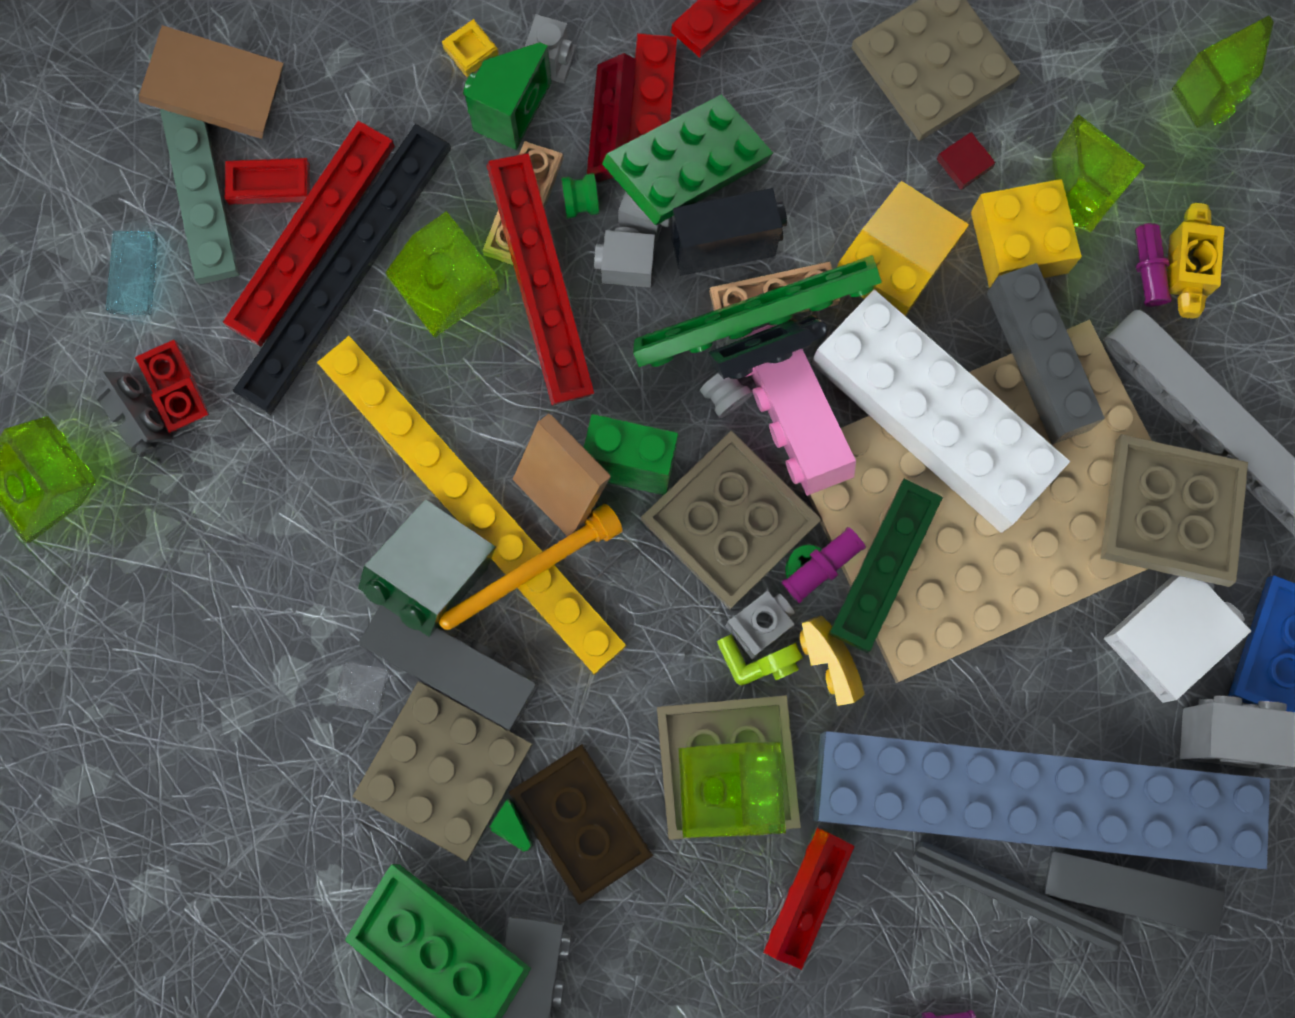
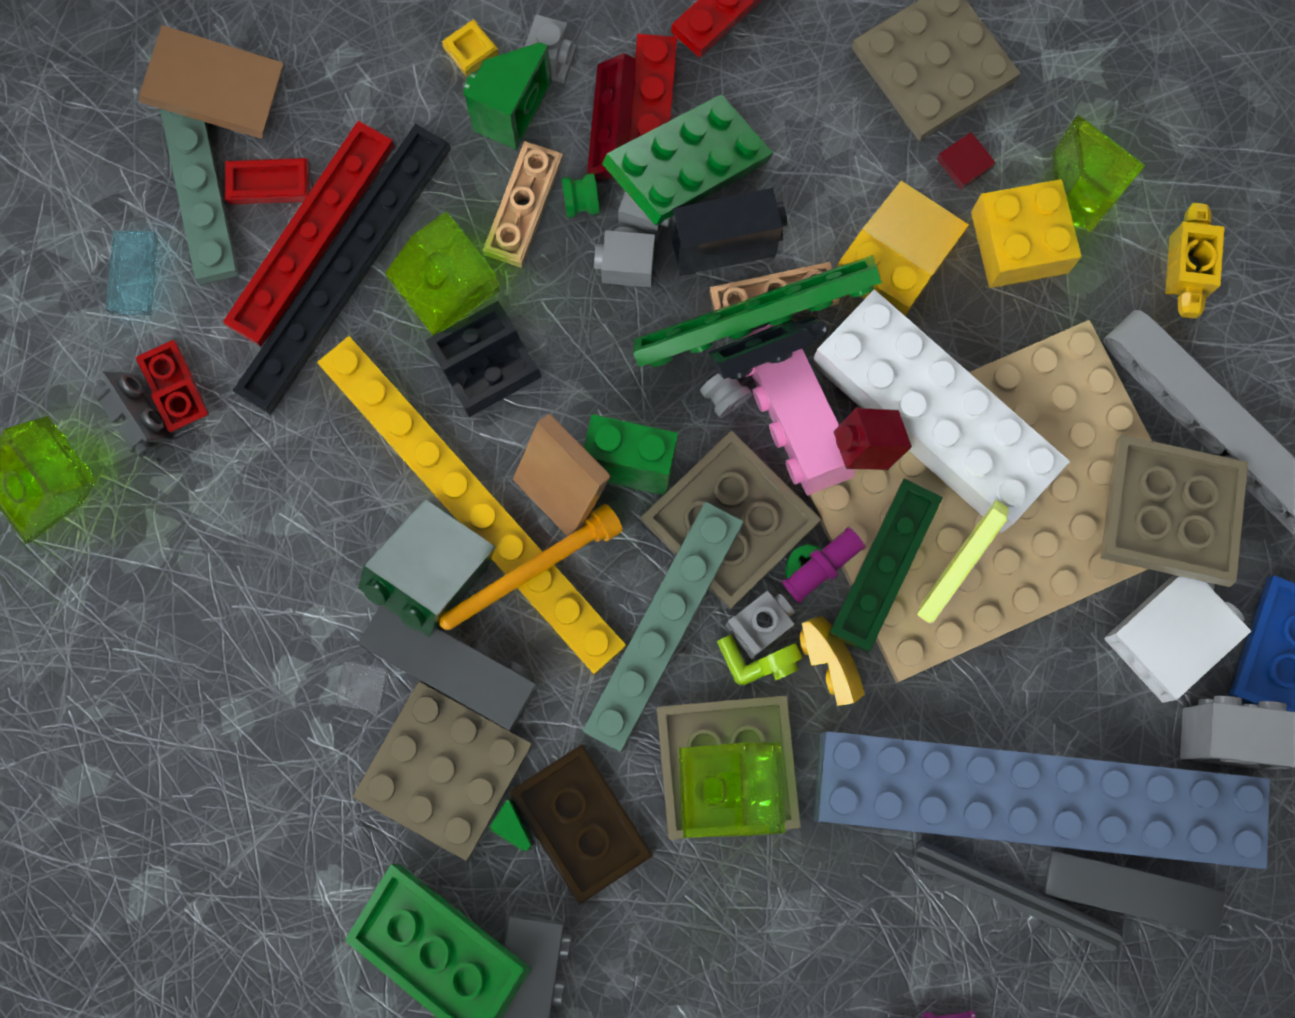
(483, 358): none -> black slope
(540, 279): red plate -> none
(663, 626): none -> sand green plate
(808, 899): red plate -> none
(872, 439): none -> dark red brick
(963, 561): none -> neon yellow tile
(1044, 354): dark grey brick -> none
(1152, 265): magenta axle -> none
(1224, 74): clear neon green slope -> none

